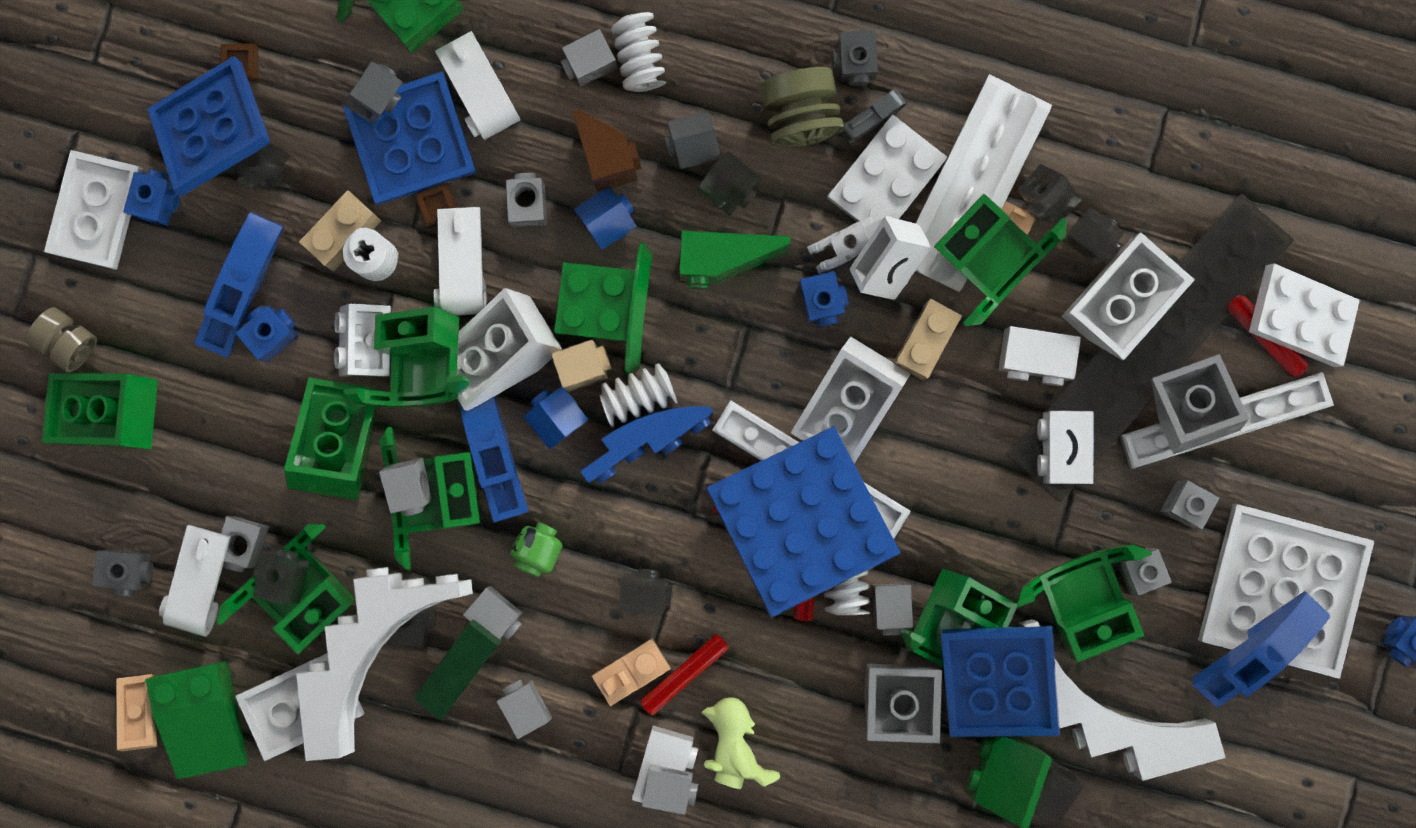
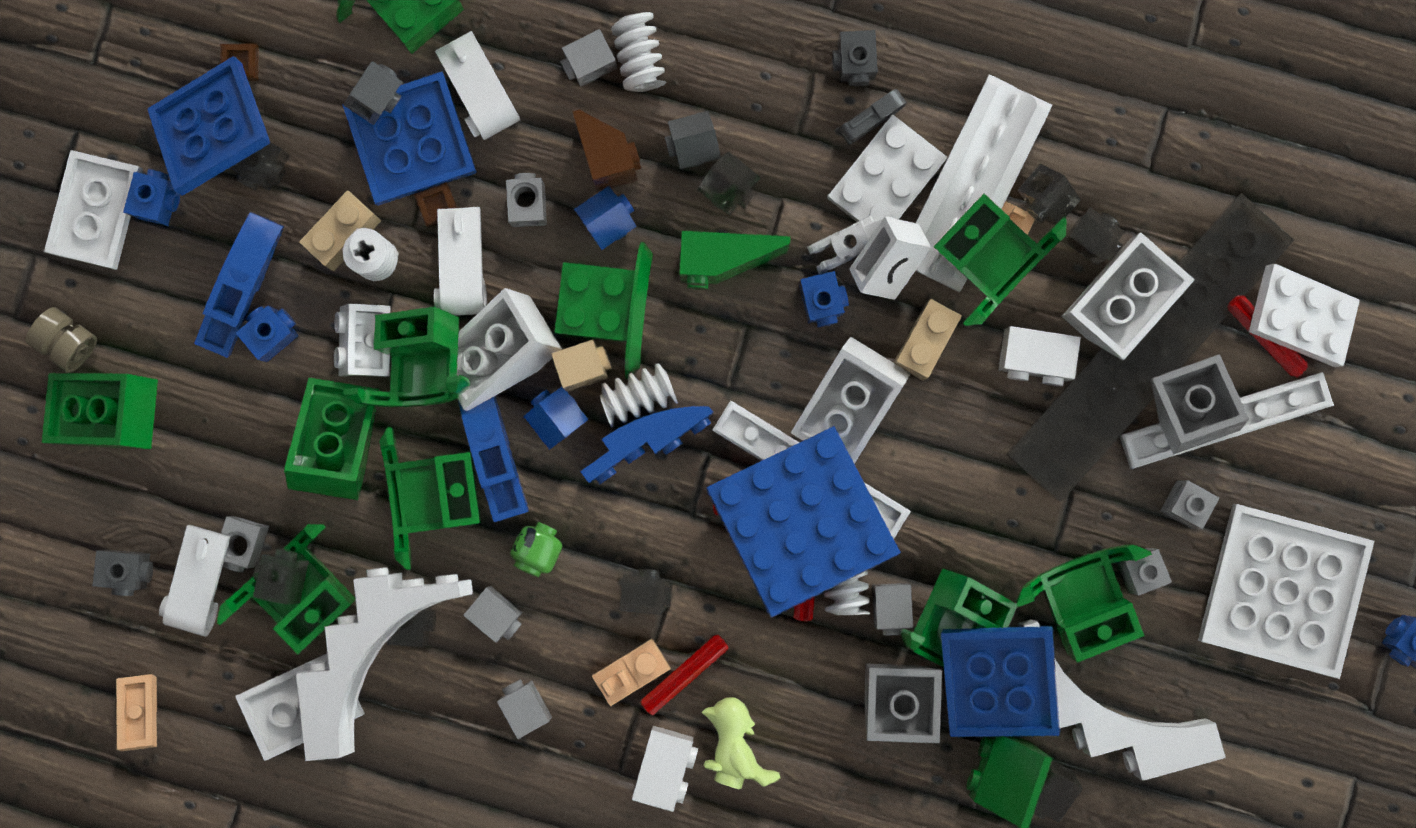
(198, 719): green slope -> none
(406, 487): light grey brick -> none
(457, 669): dark green tile -> none
(669, 790): light grey brick -> none
(800, 99): olive wheel -> none
(1066, 447): white brick -> none
(1266, 651): blue slope -> none

